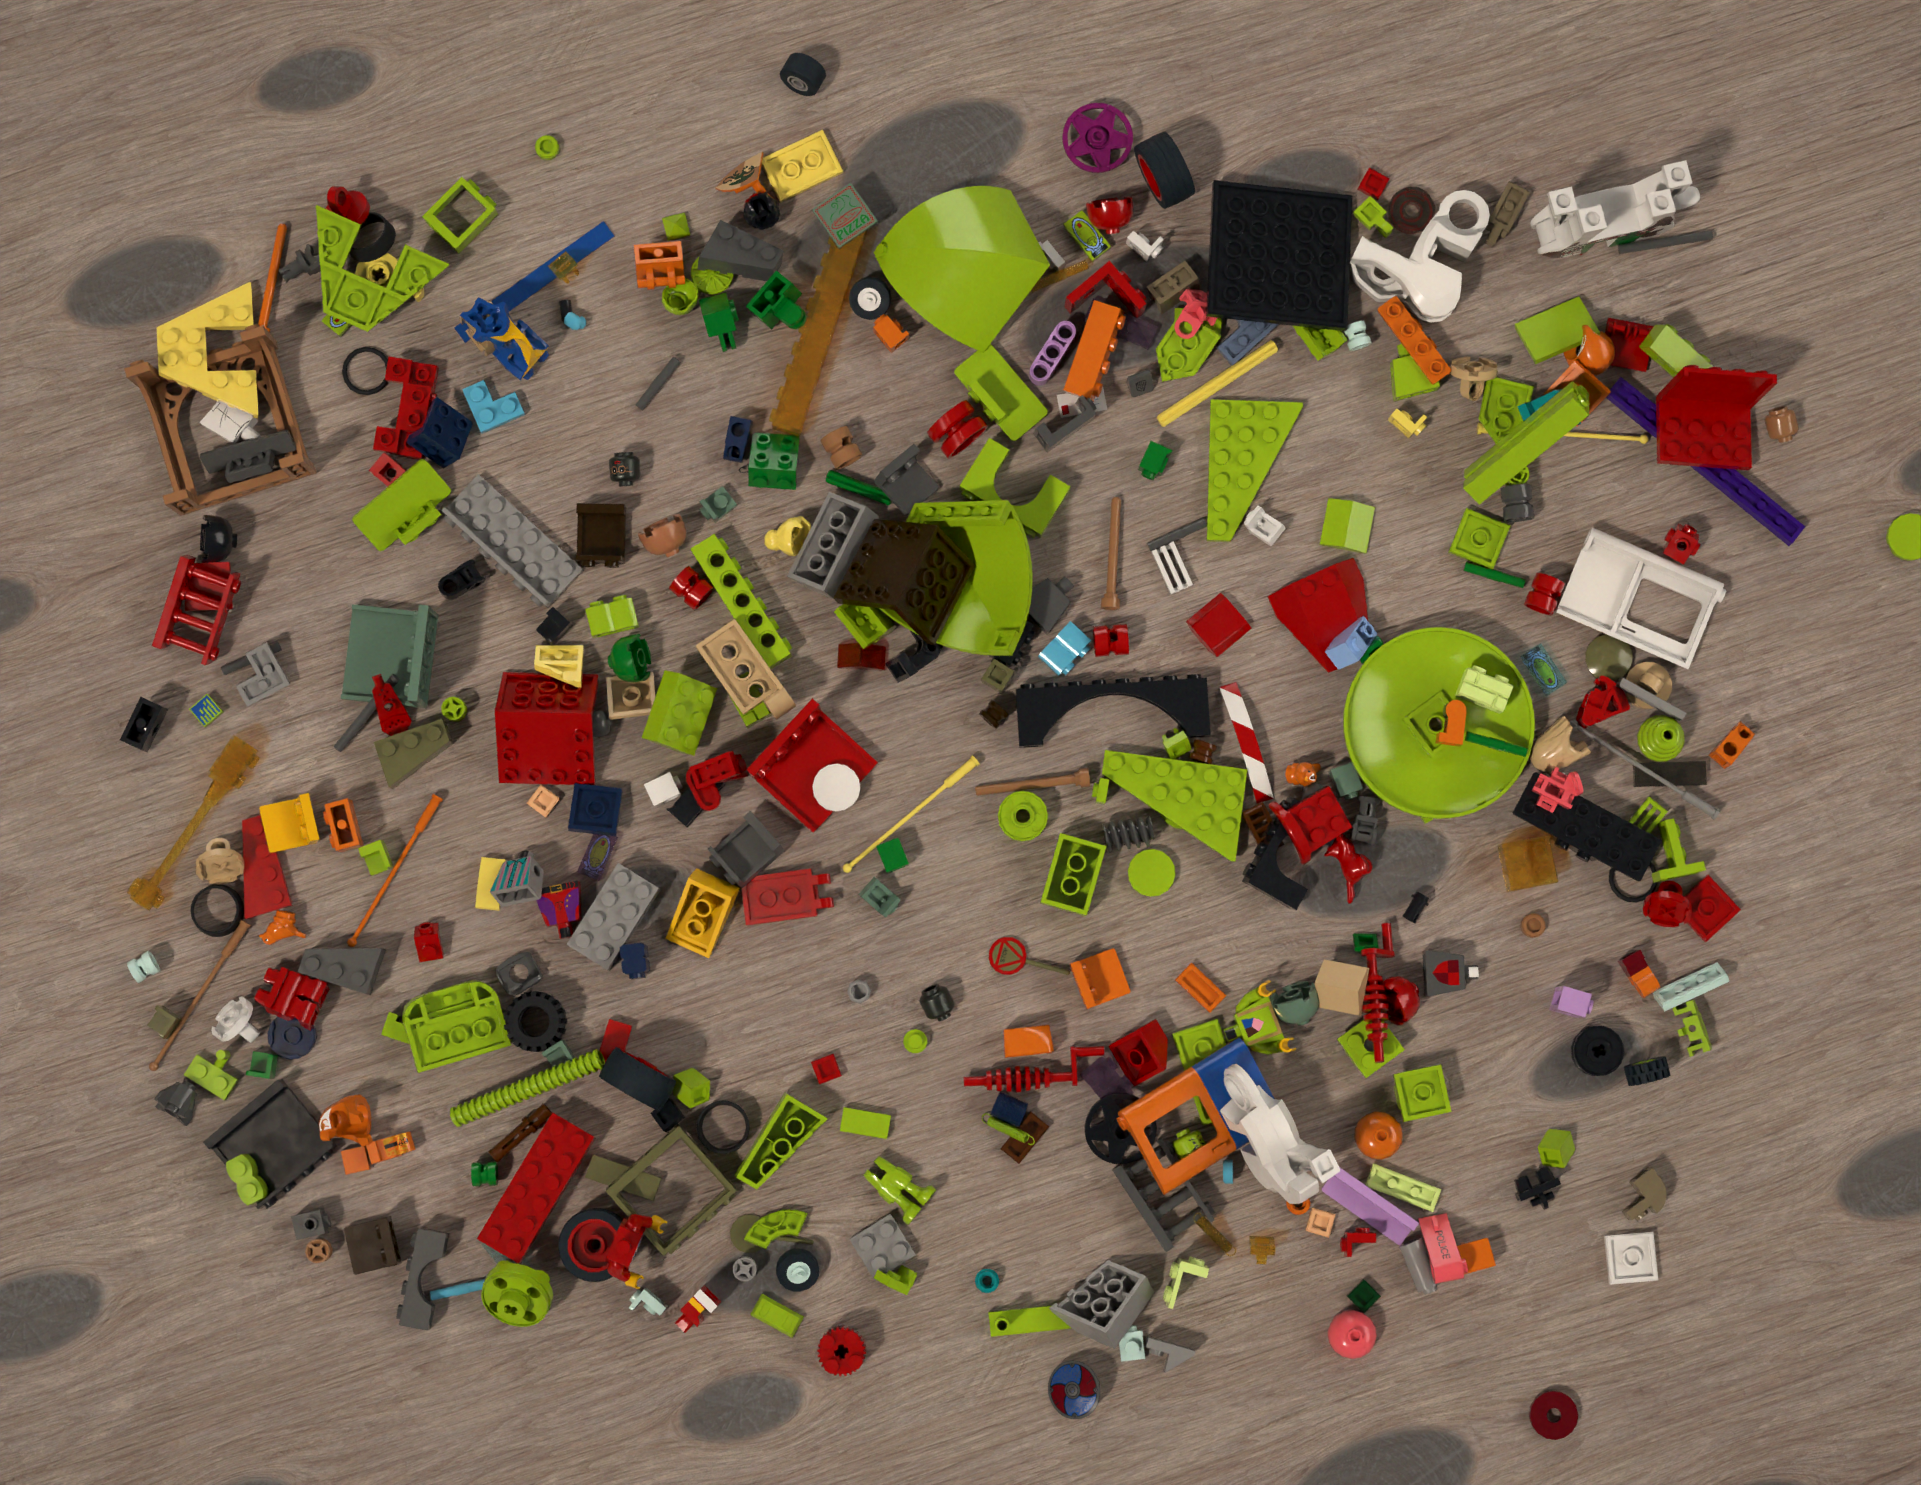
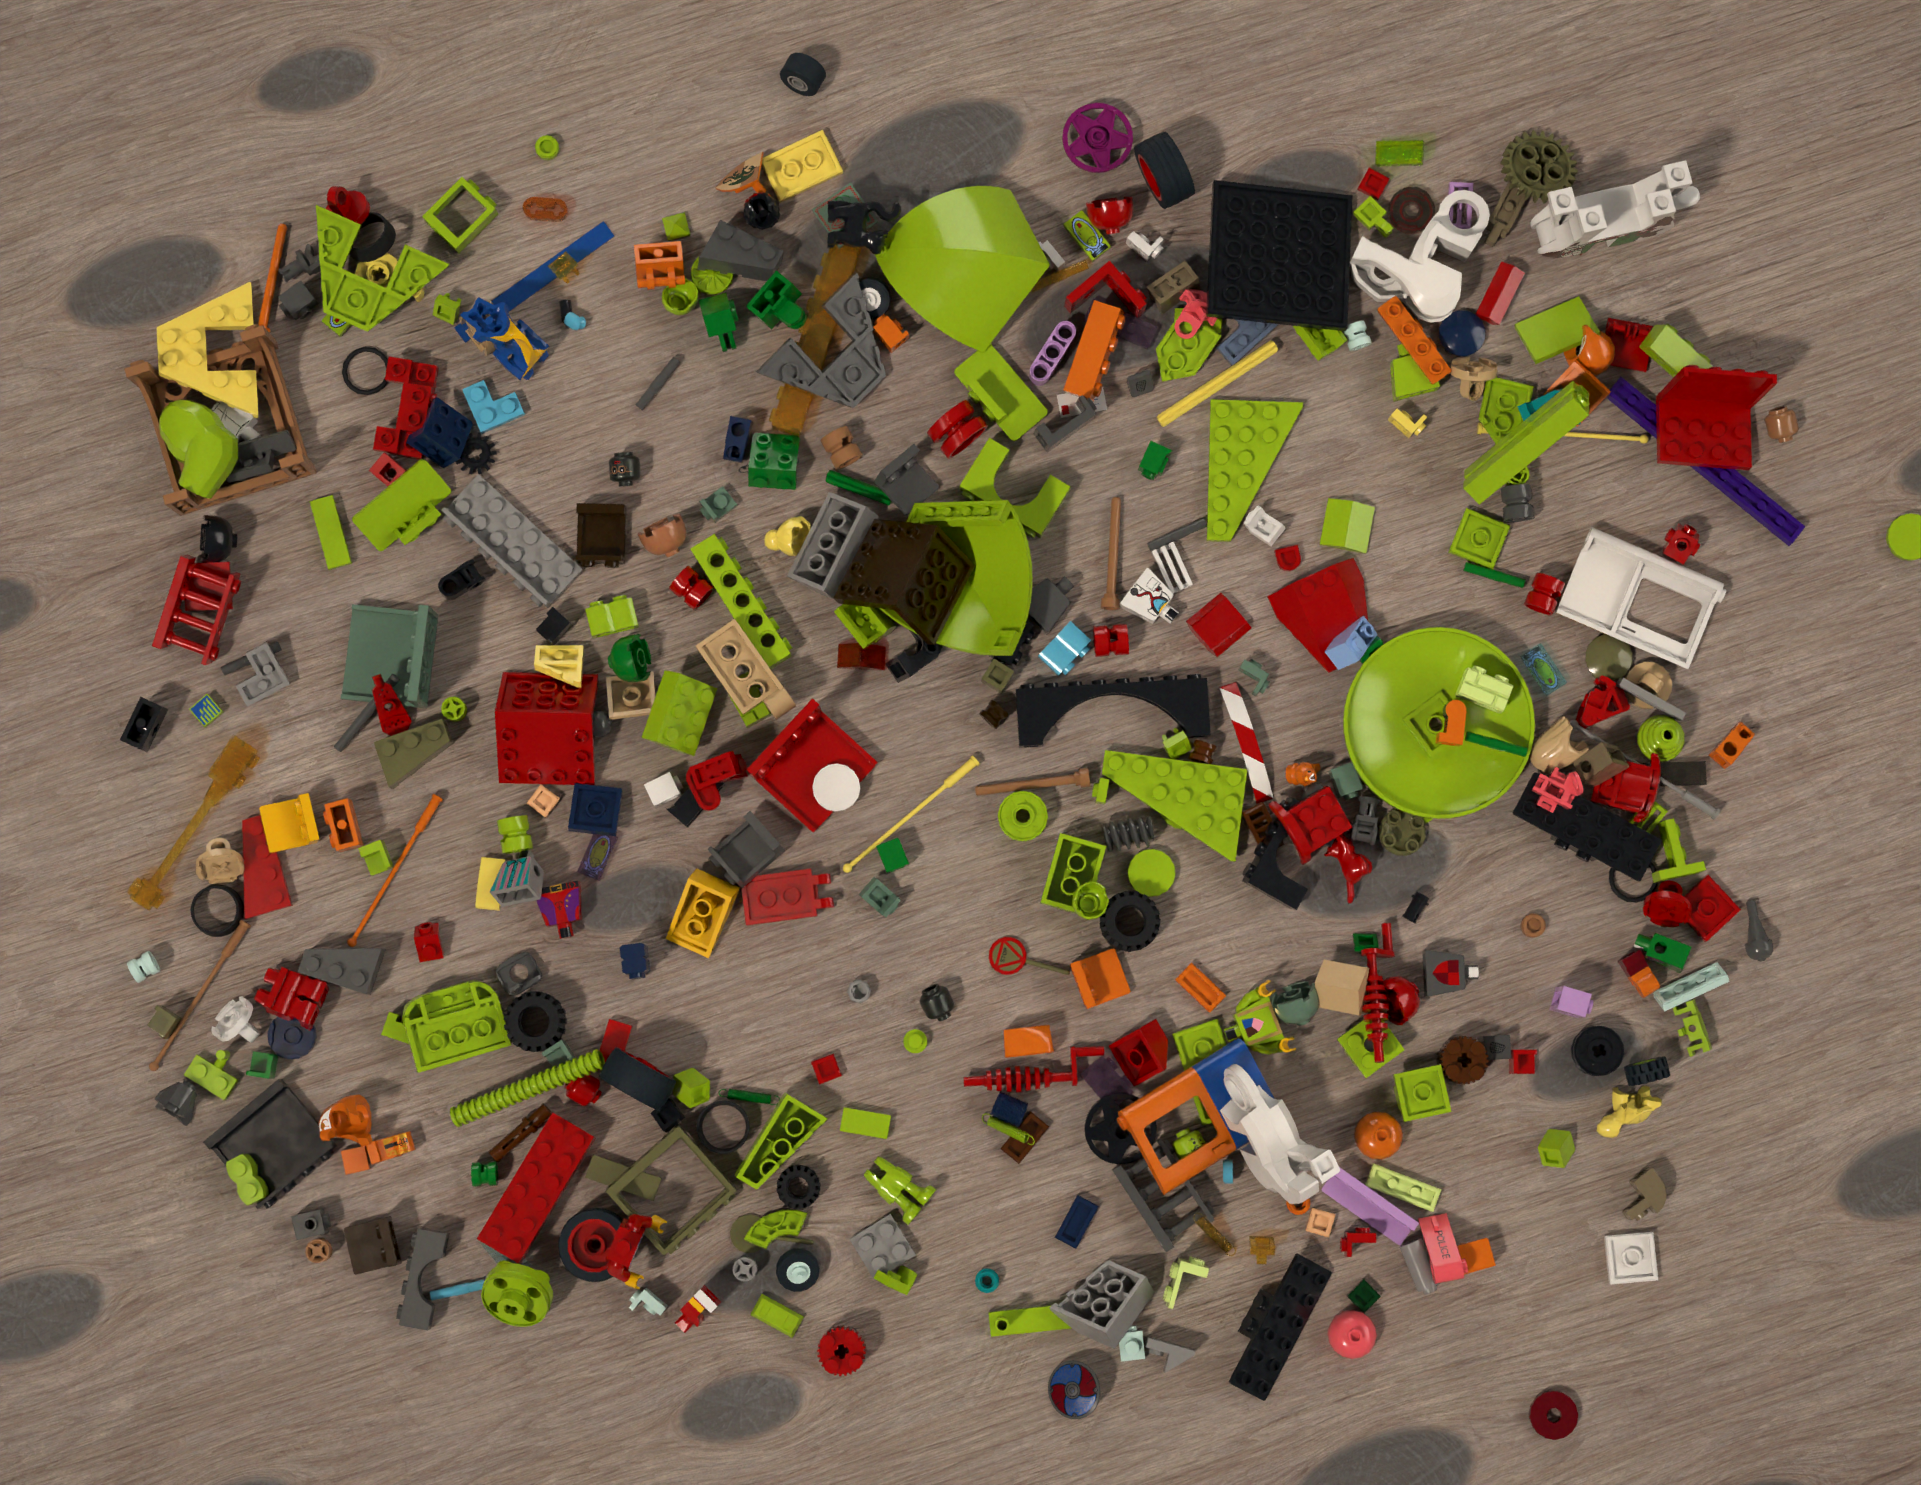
(200, 443): none -> lime piece
(281, 928): orange animal -> none
(297, 301): none -> dark grey brick
(330, 532): none -> lime tile
(446, 308): none -> lime tile
(479, 444): none -> black gear
(514, 834): none -> lime wheel
(546, 203): none -> clear orange beam
(583, 1090): none -> red head
(613, 916): light grey brick -> none
(748, 1096): none -> green piece
(813, 1187): none -> black tyre
(852, 371): none -> dark grey wing
(855, 223): none -> black animal
(1076, 1221): none -> dark blue tile
(1090, 900): none -> lime hair
(1149, 599): none -> white torso
(1150, 927): none -> black tyre
(1254, 671): none -> sand green bracket
(1276, 1324): none -> black bracket
(1288, 558): none -> red tile
(1399, 153): none -> clear neon green plate
(1402, 832): none -> olive dish
(1460, 185): none -> lavender tile
(1462, 333): none -> dark blue dish
(1473, 1051): none -> reddish brown brick
(1497, 1047): none -> dark grey slope
(1500, 293): none -> red piece
(1519, 168): none -> olive gear
(1522, 1062): none -> red panel
(1527, 863): clear yellow slope -> none
(1546, 1182): black hips -> none
(1600, 764): none -> dark tan torso
(1627, 1110): none -> light yellow animal
(1631, 789): none -> red piece
(1665, 242): dark grey bar -> none
(1674, 955): none -> green torso
(1758, 944): none -> dark grey piece

